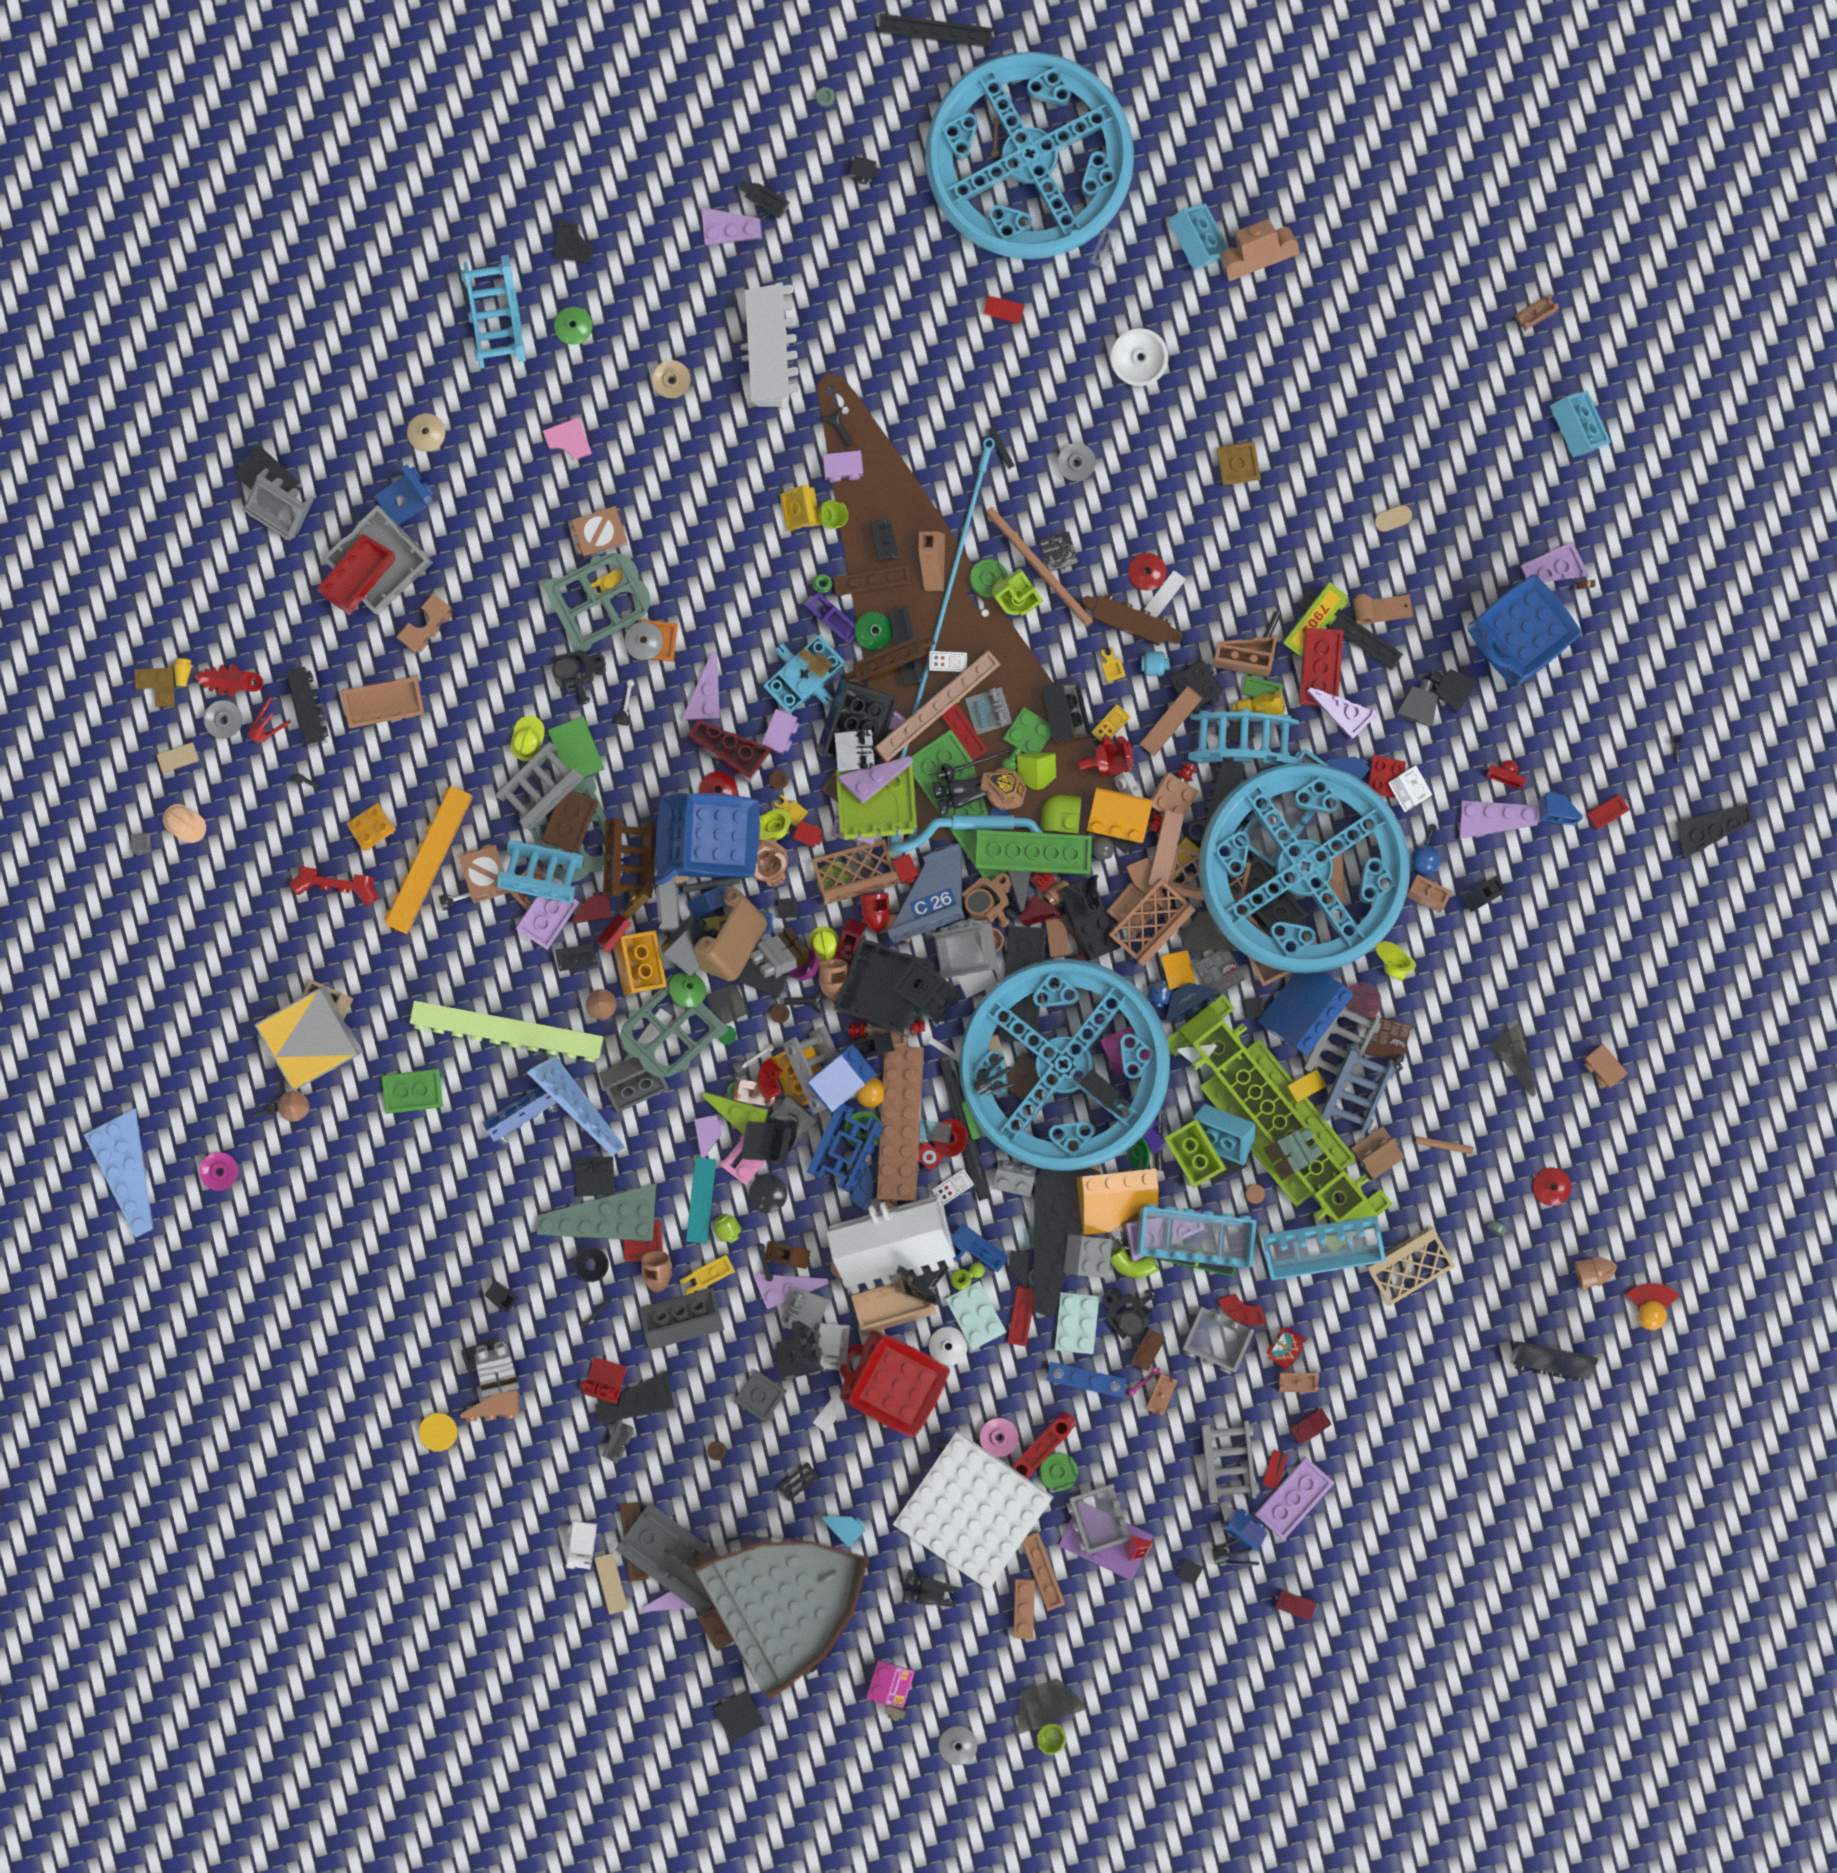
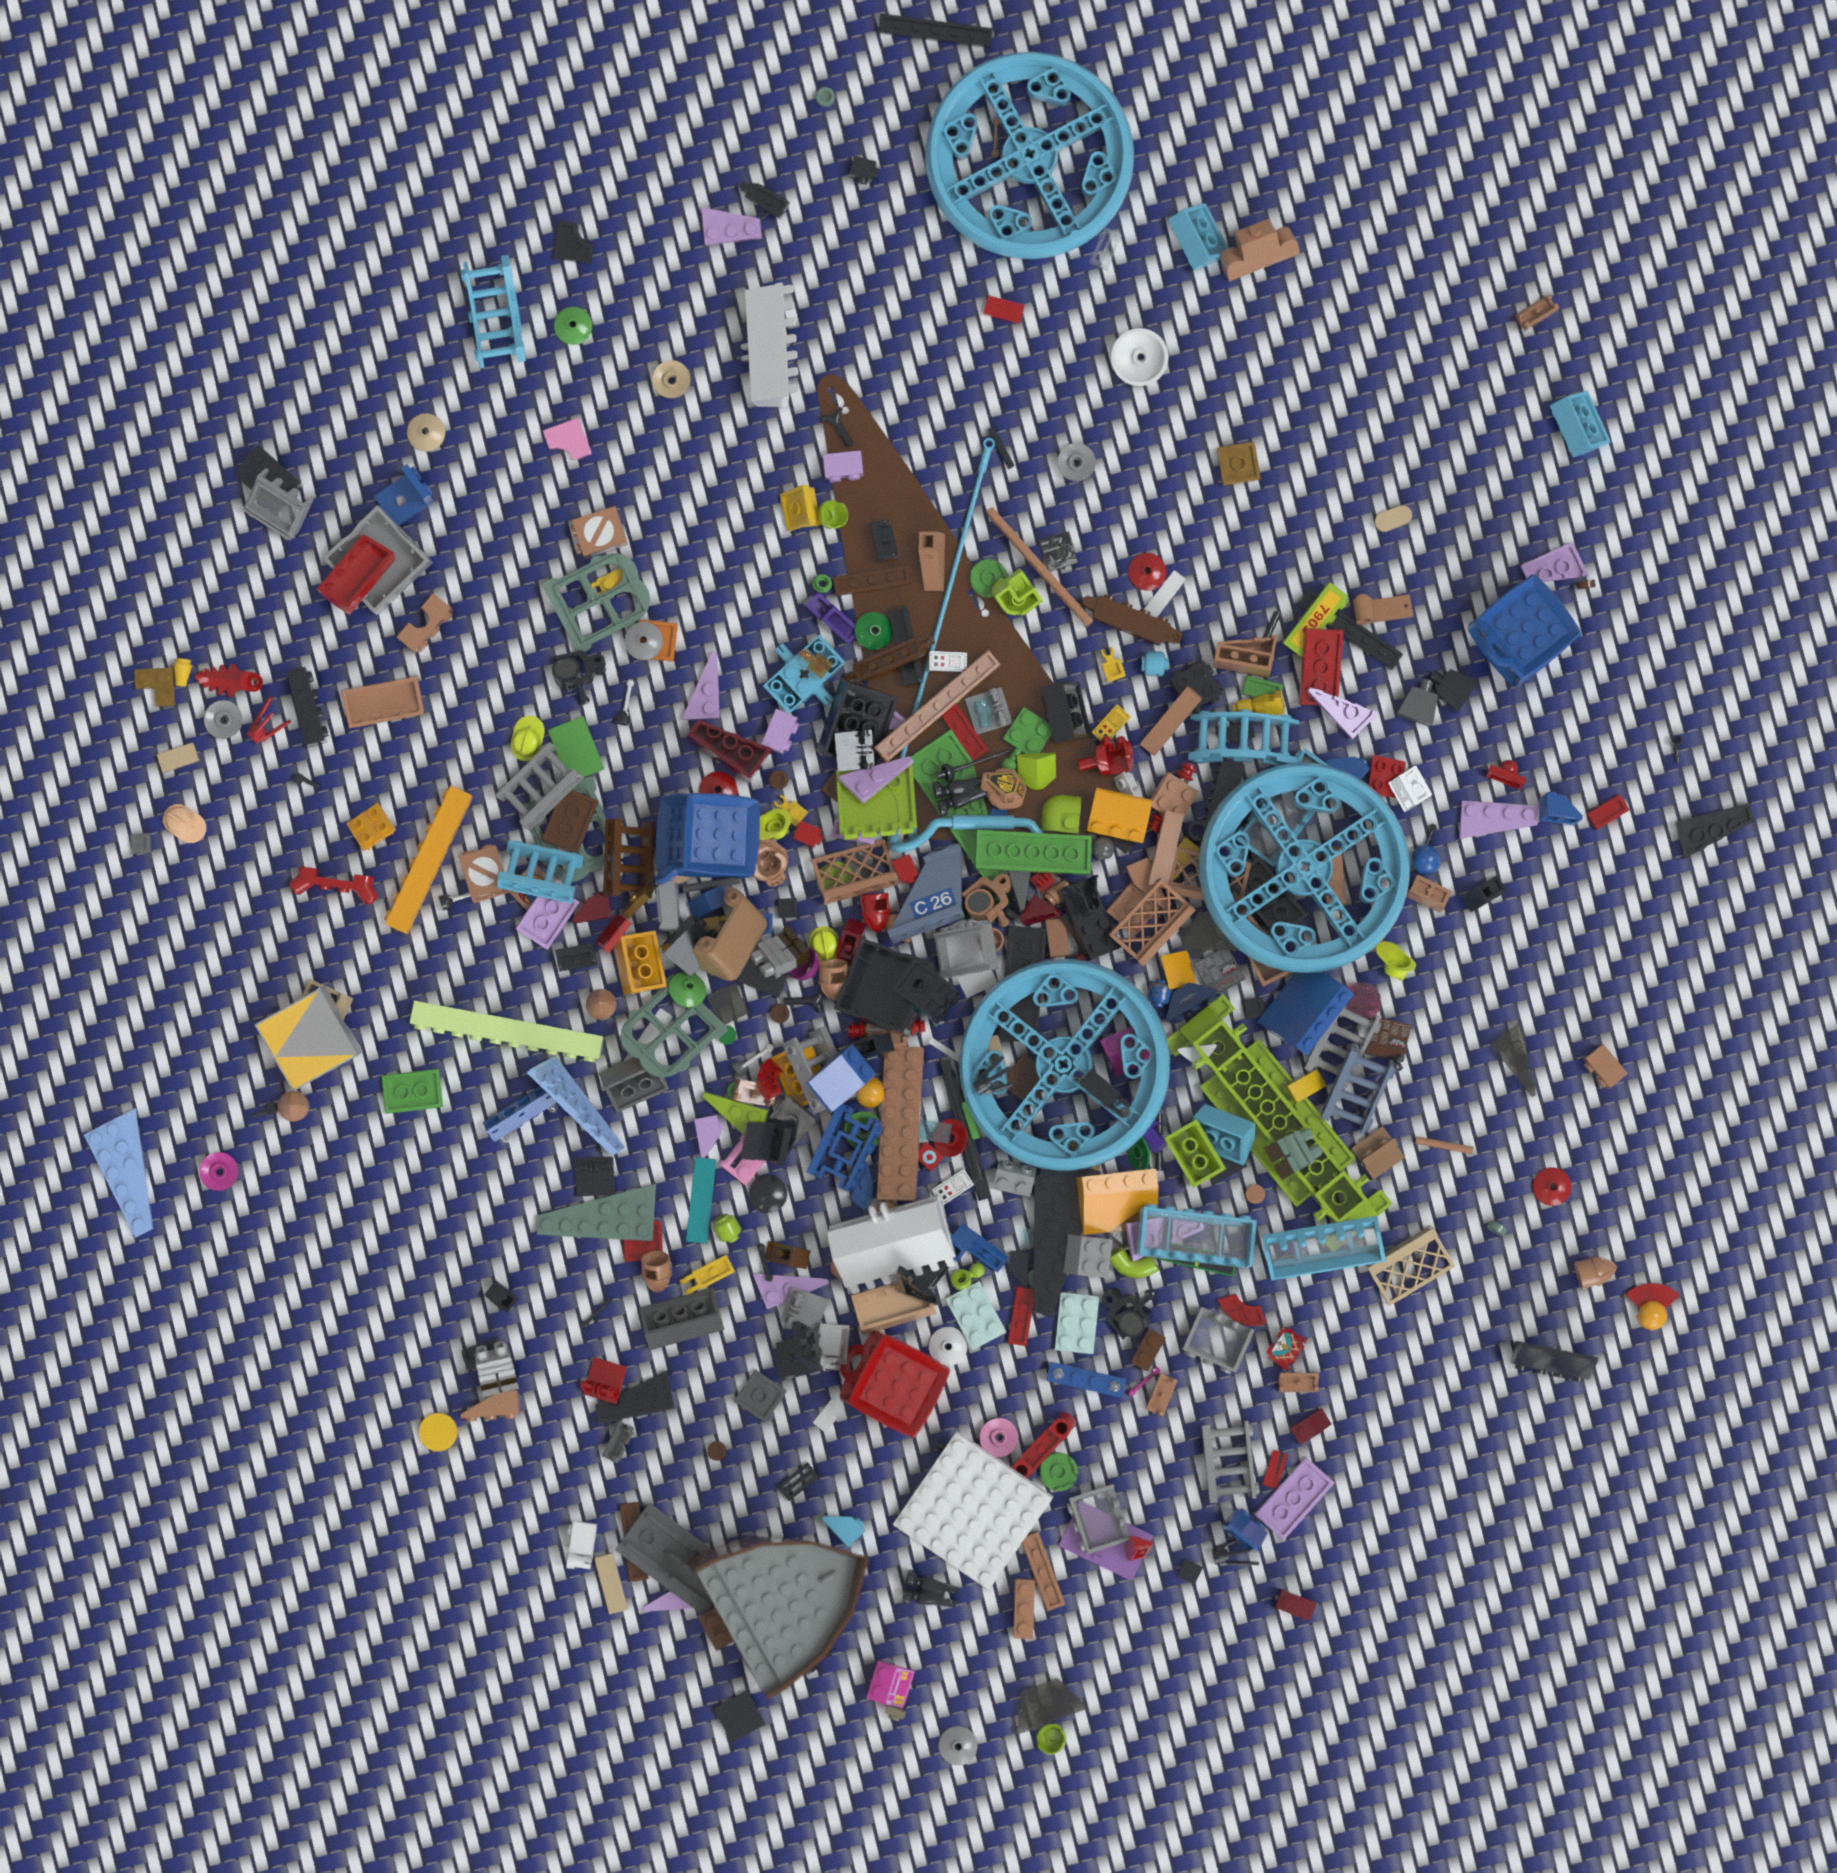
(581, 1268): black piece -> none

